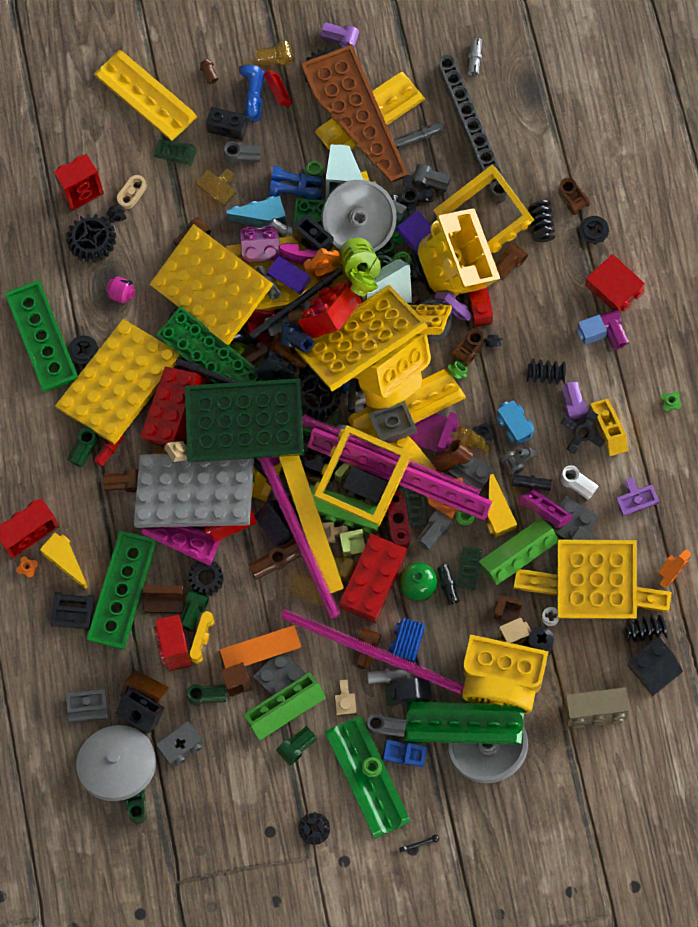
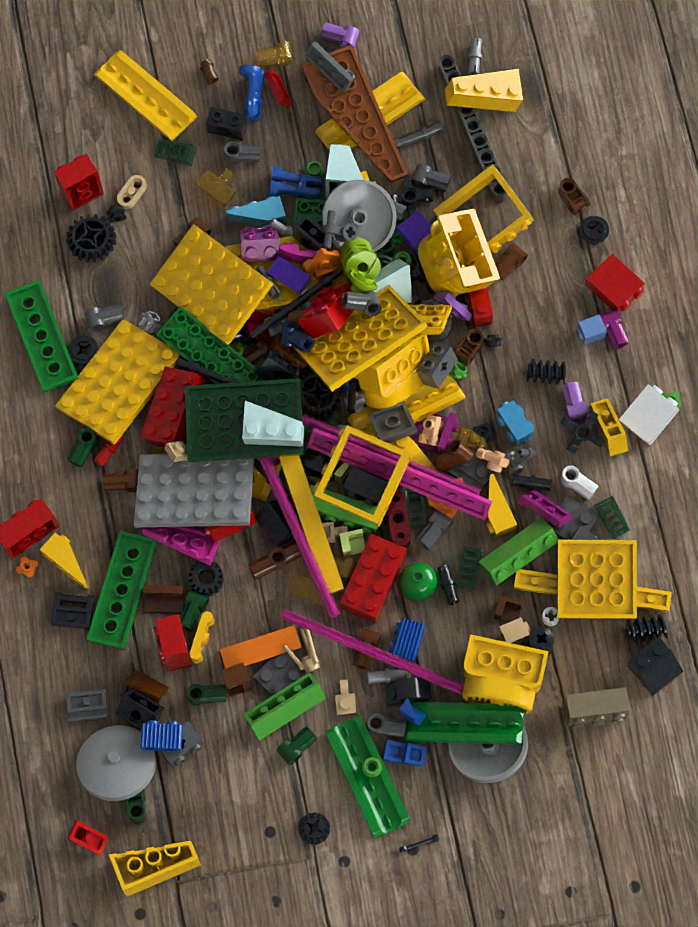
(87, 838): none -> red slope
(99, 318): none -> dark grey piece
(120, 289): dark pink head -> none
(149, 322): none -> light grey gear
(152, 866): none -> yellow wedge
(161, 736): none -> blue brick
(270, 428): none -> light aqua wedge
(309, 662): none -> tan plant
(329, 67): none -> dark grey hinge
(338, 231): none -> dark grey piece
(362, 302): none -> dark grey piece
(411, 713): none -> blue slope
(433, 427): none -> light nougat plate
(437, 365): none -> dark grey brick
(464, 518): bright green plate -> none
(486, 91): none -> yellow wedge
(495, 459): none -> light nougat plate
(541, 224): black piece -> none
(618, 514): none -> clear green slope
(636, 498): medium lavender plate -> none
(649, 414): none -> white brick
(672, 567): orange plate -> none

